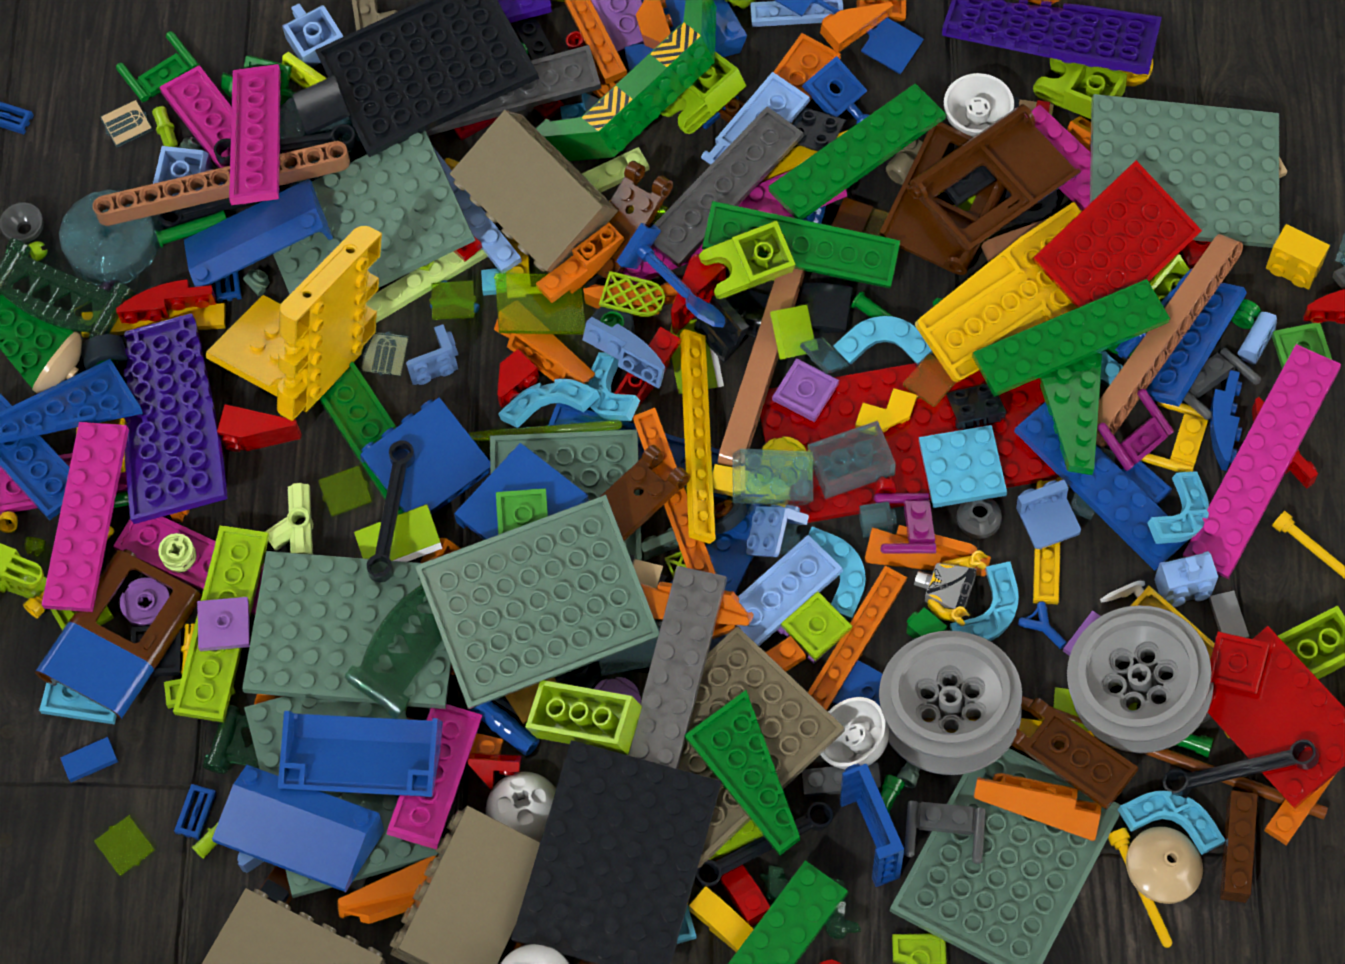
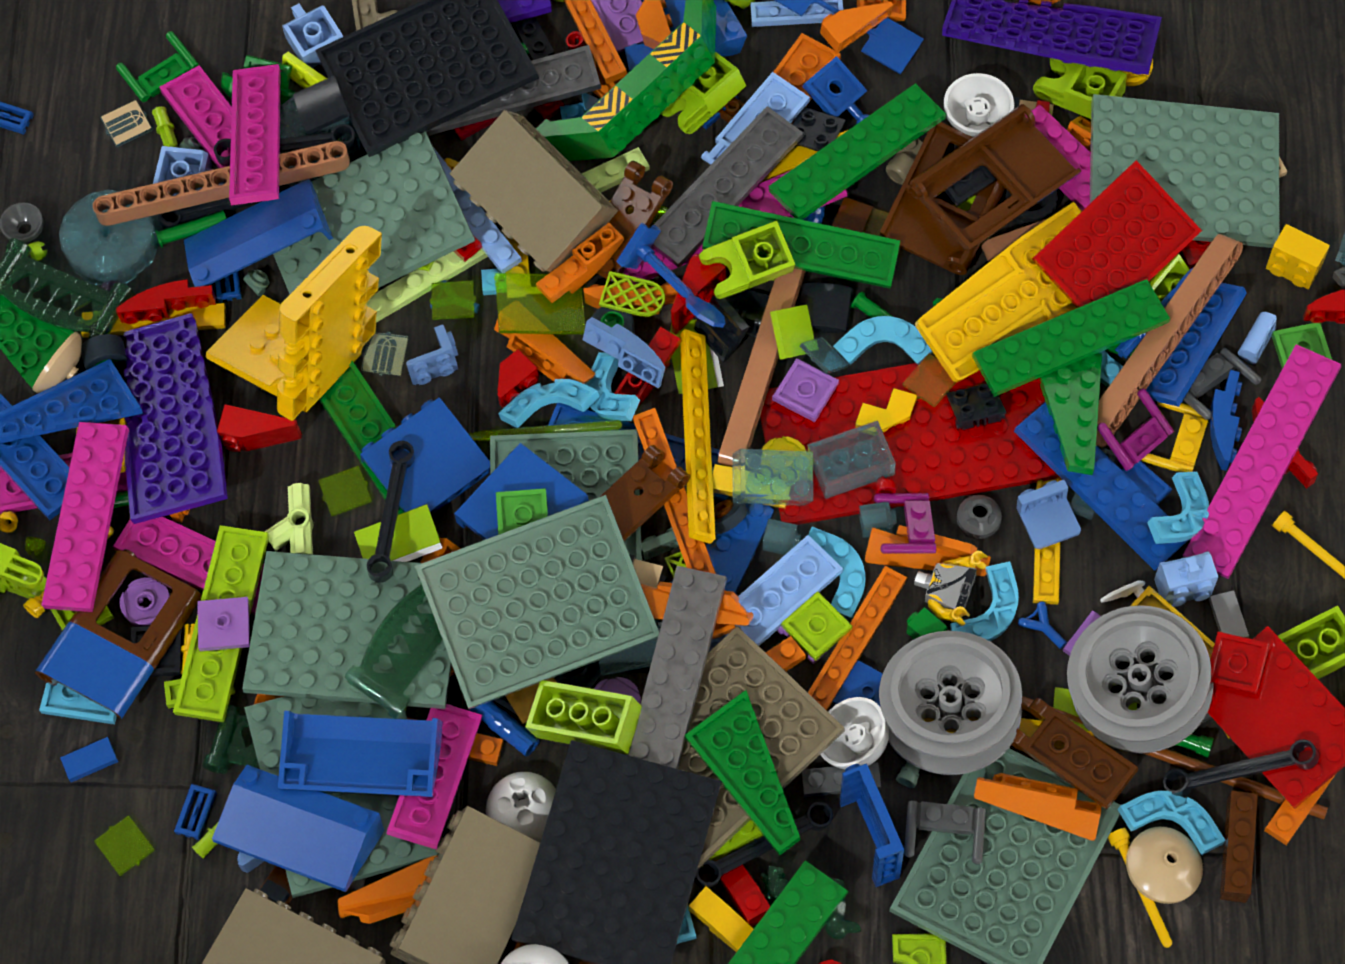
(177, 551): yellowish green wheel -> none
(487, 764): red slope -> none
(769, 528): medium blue bracket -> none
(891, 788): green pin -> none
(962, 466): medium azure plate -> none
(1245, 314): green wheel -> none

